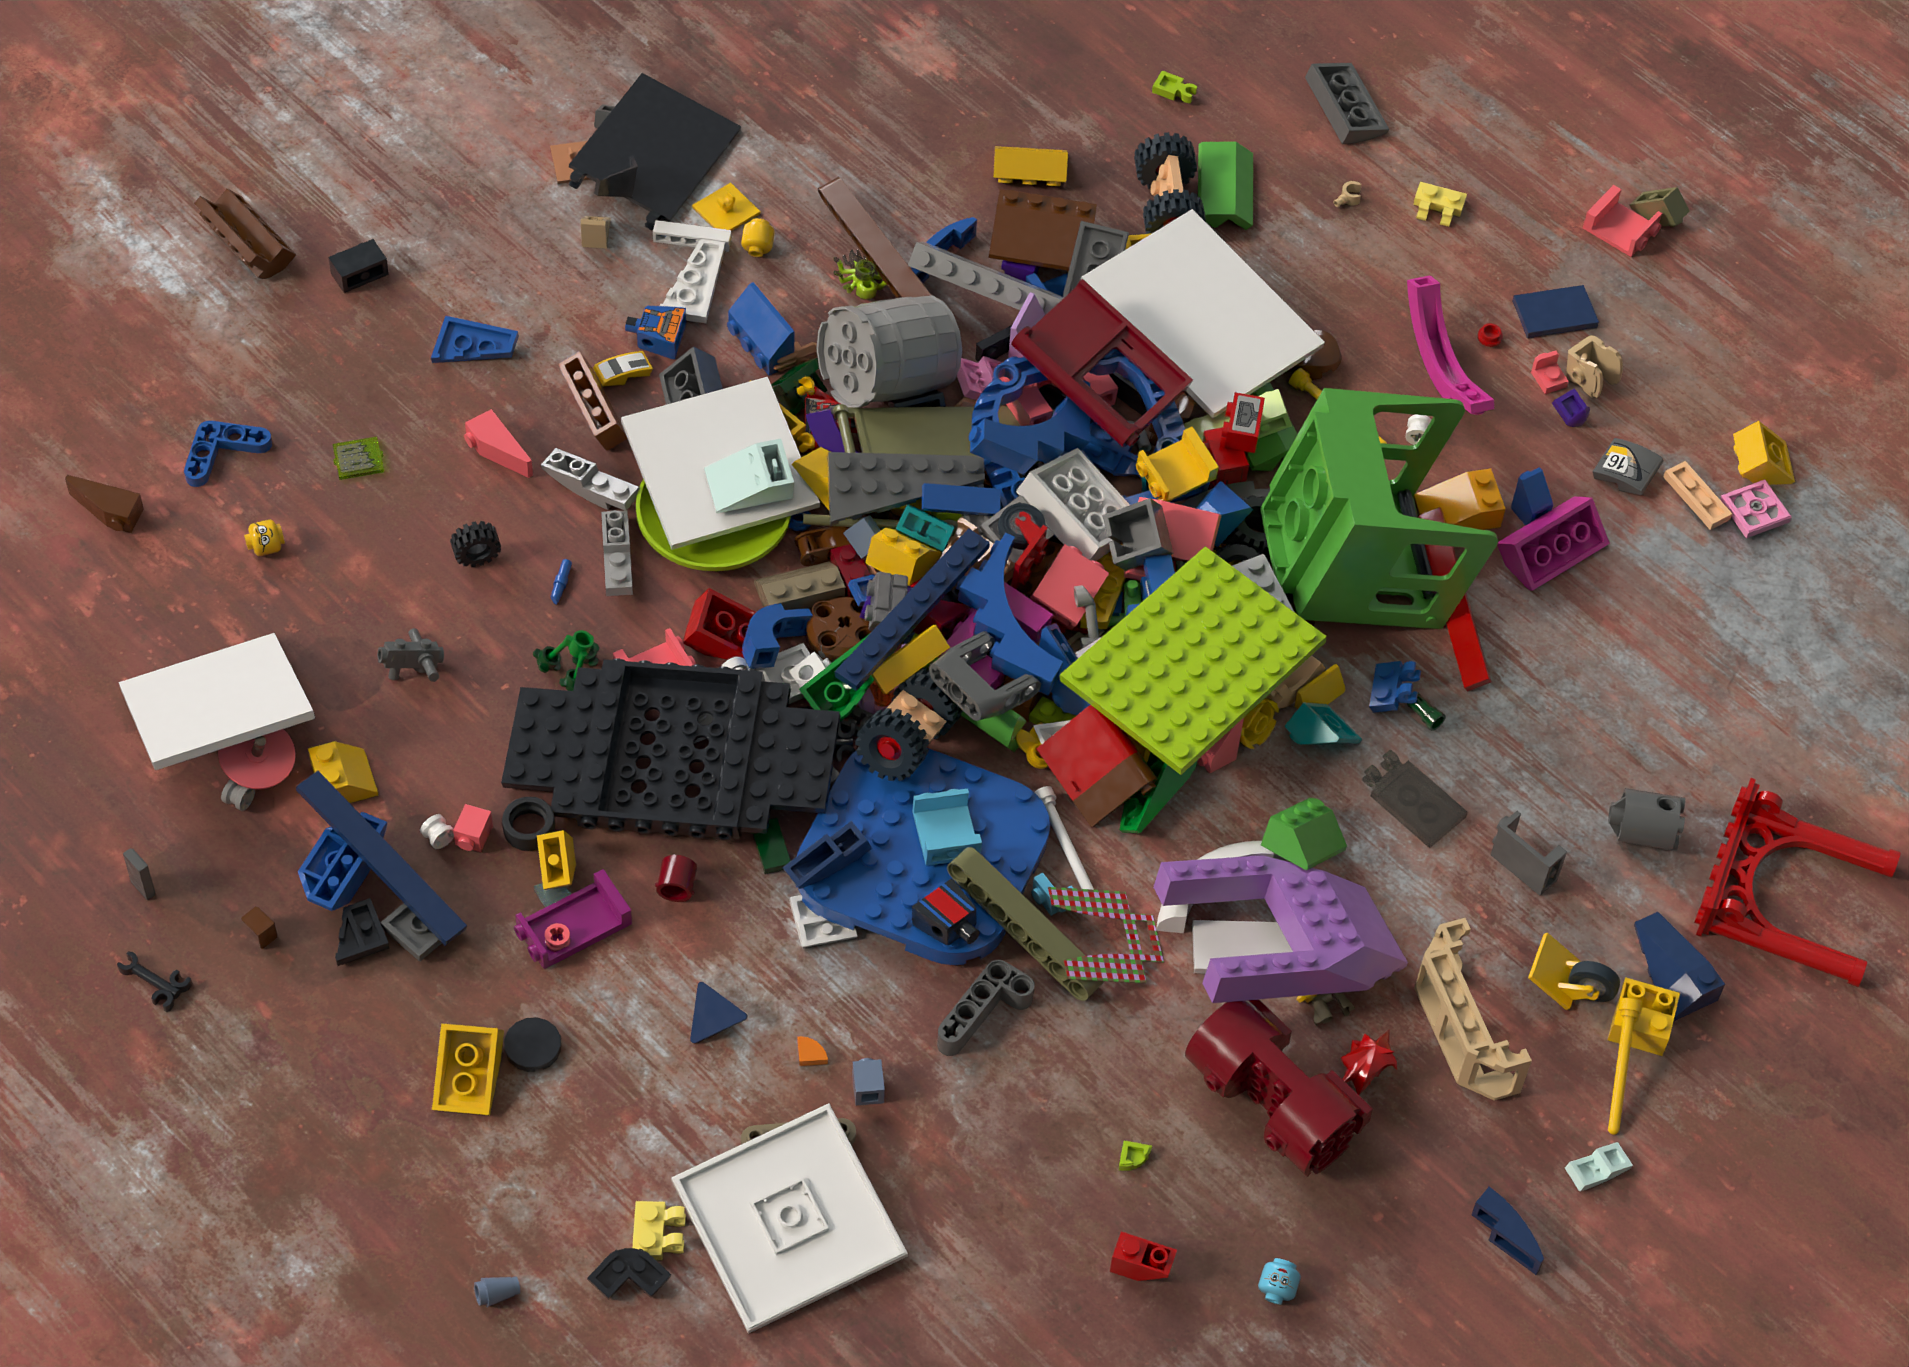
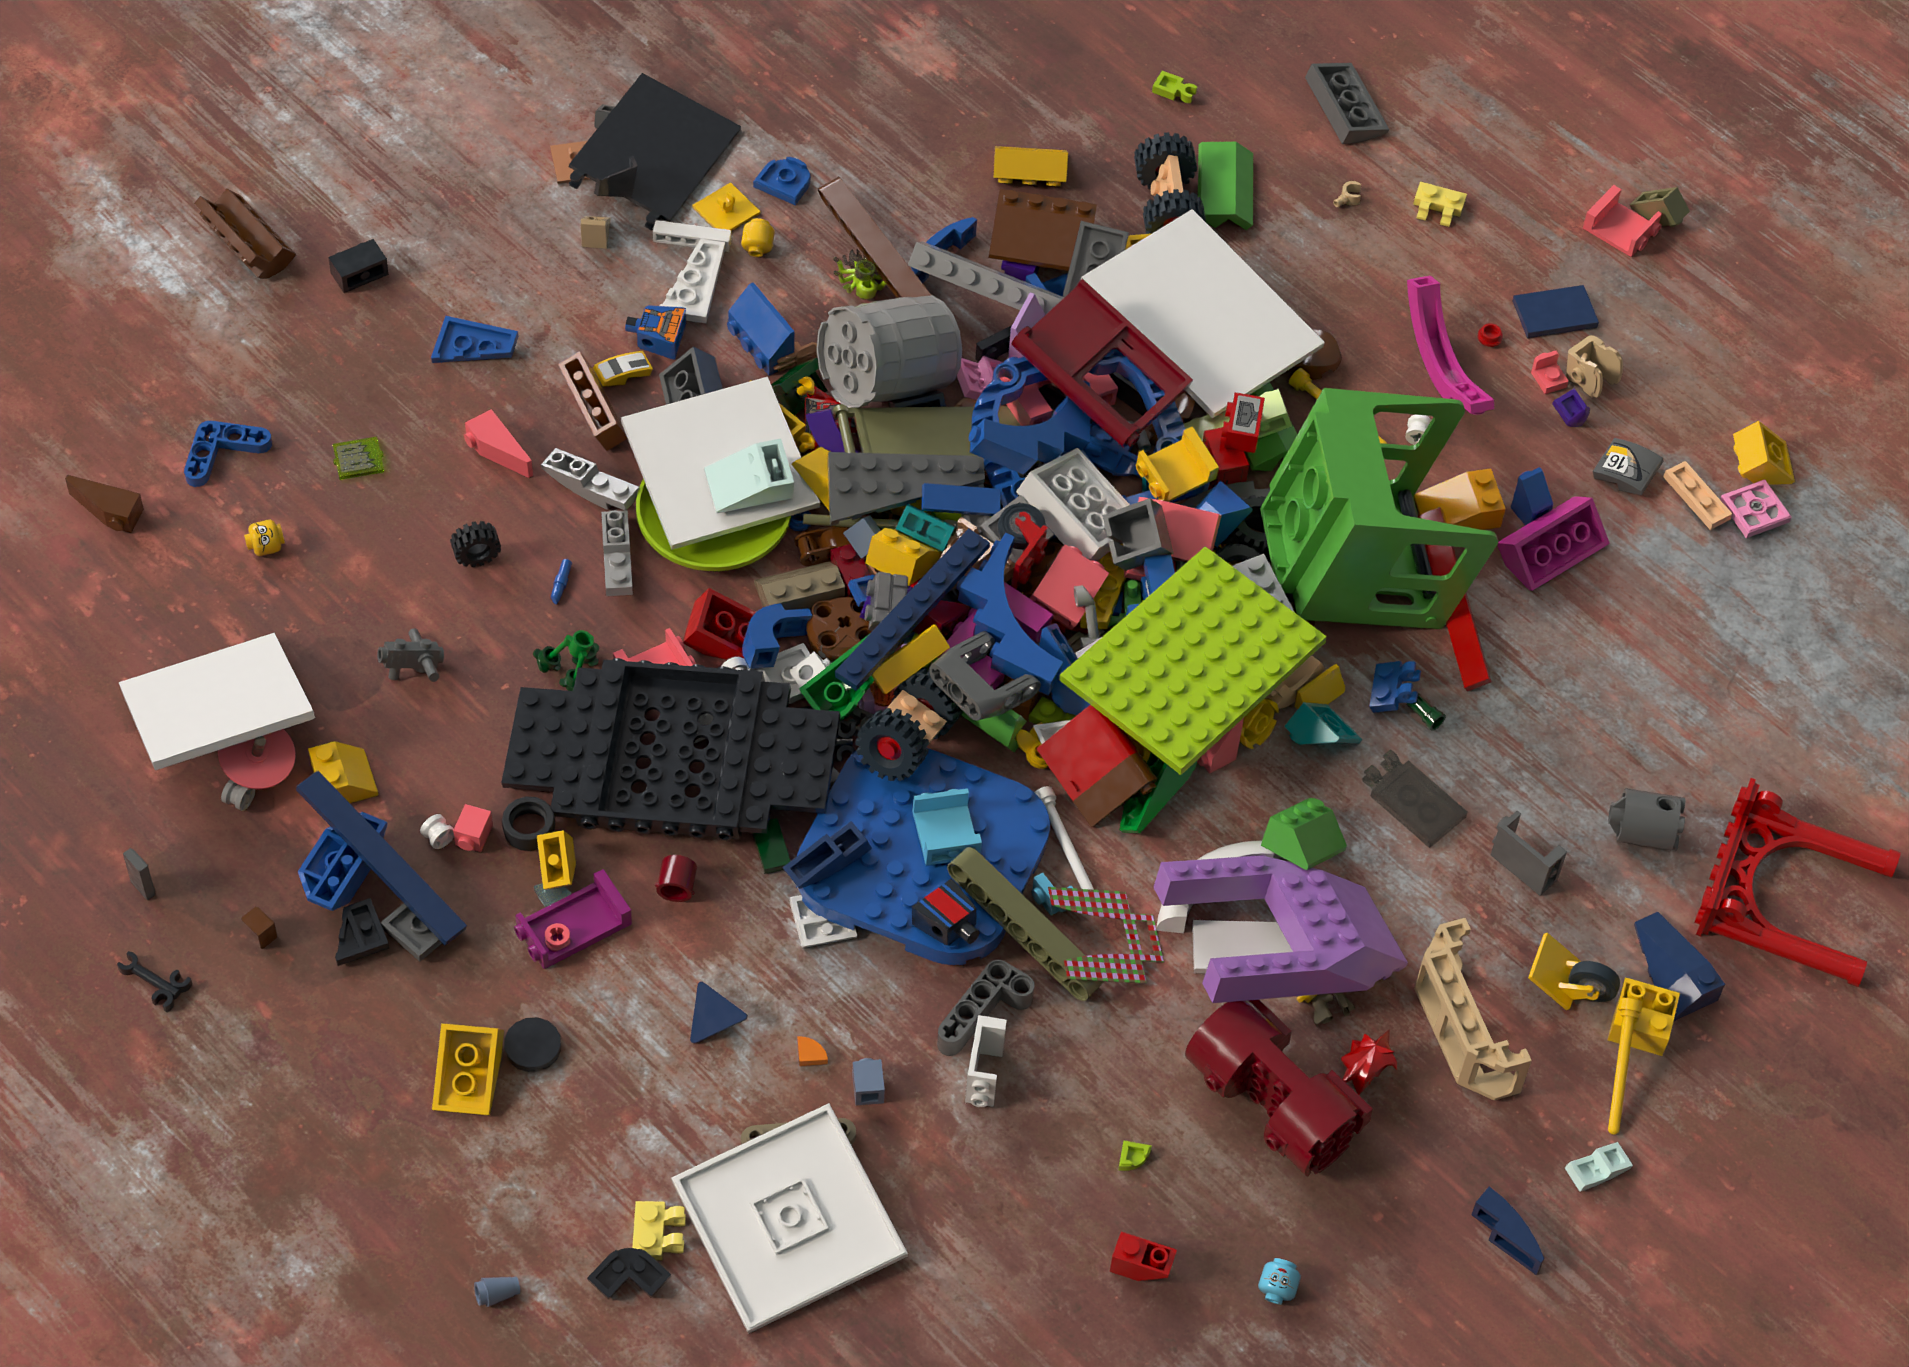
(784, 179): none -> blue tile
(990, 1041): none -> white panel

